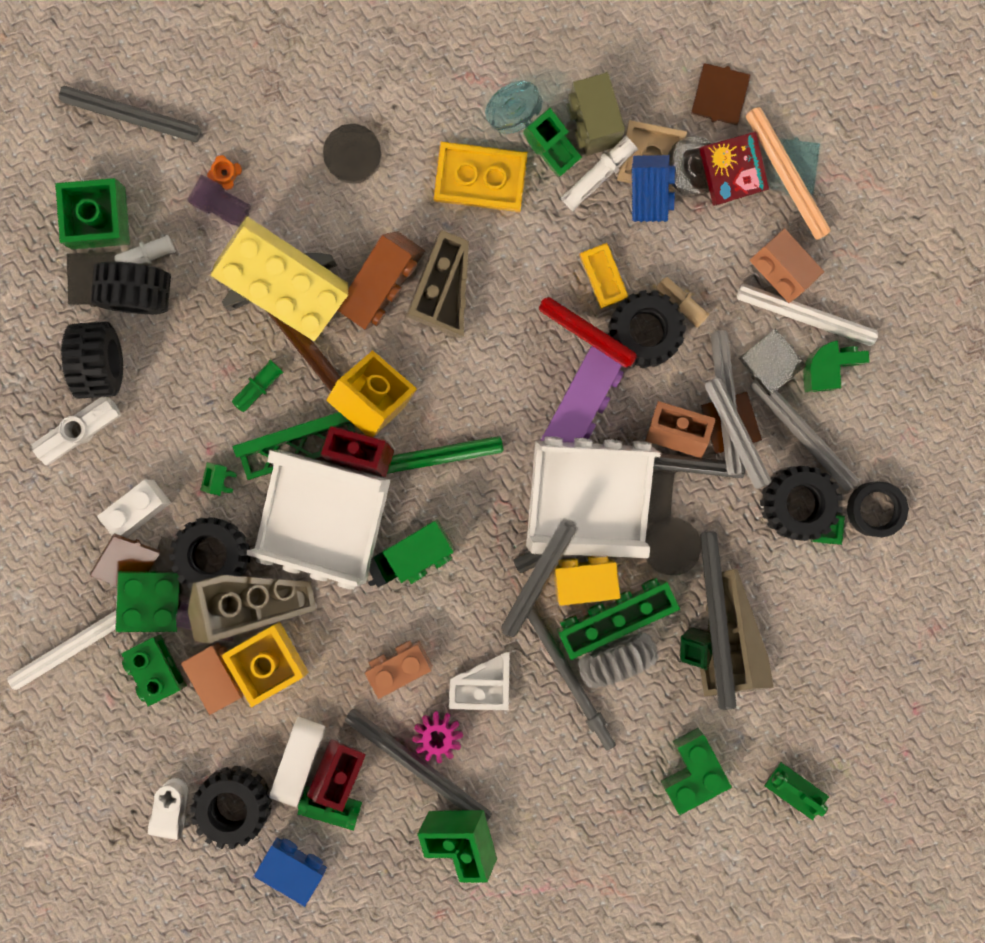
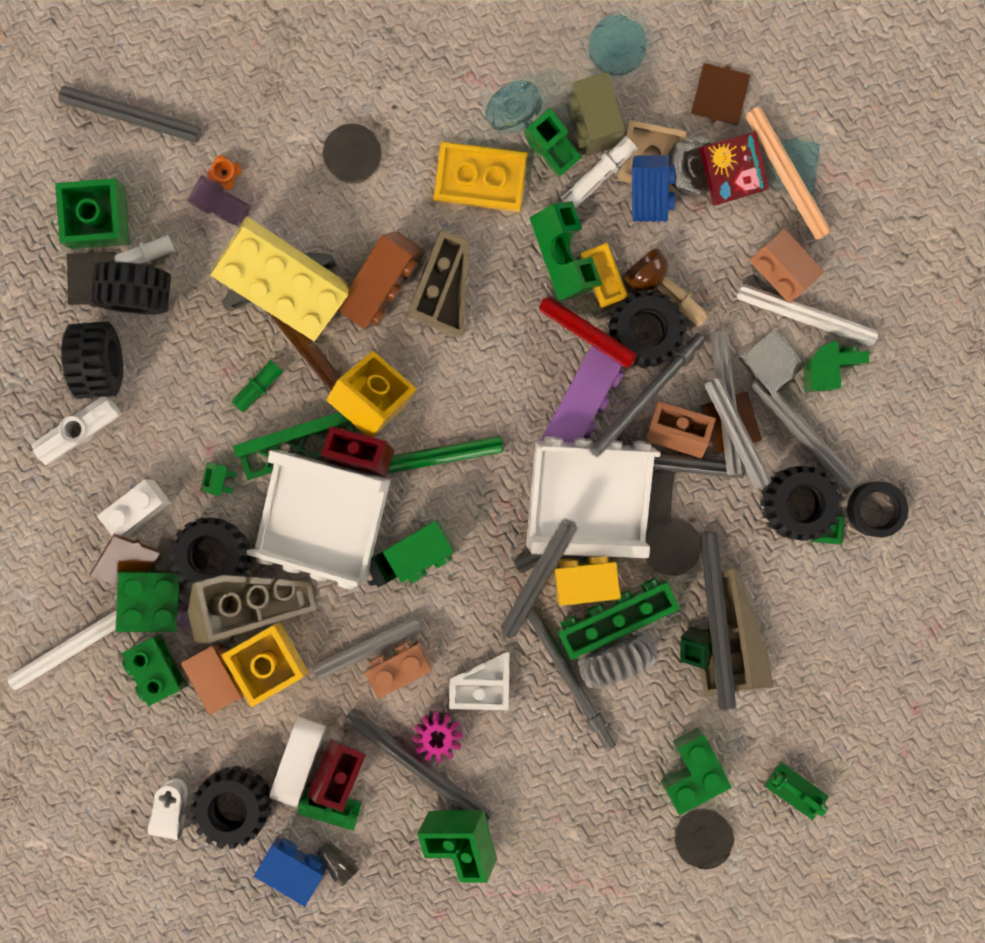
(338, 863): none -> clear smoke cone
(367, 647): none -> light grey axle
(554, 231): none -> green arch
(617, 45): none -> clear light blue tile
(647, 272): none -> reddish brown hair
(681, 358): none -> dark grey bar
(704, 838): none -> clear smoke tile

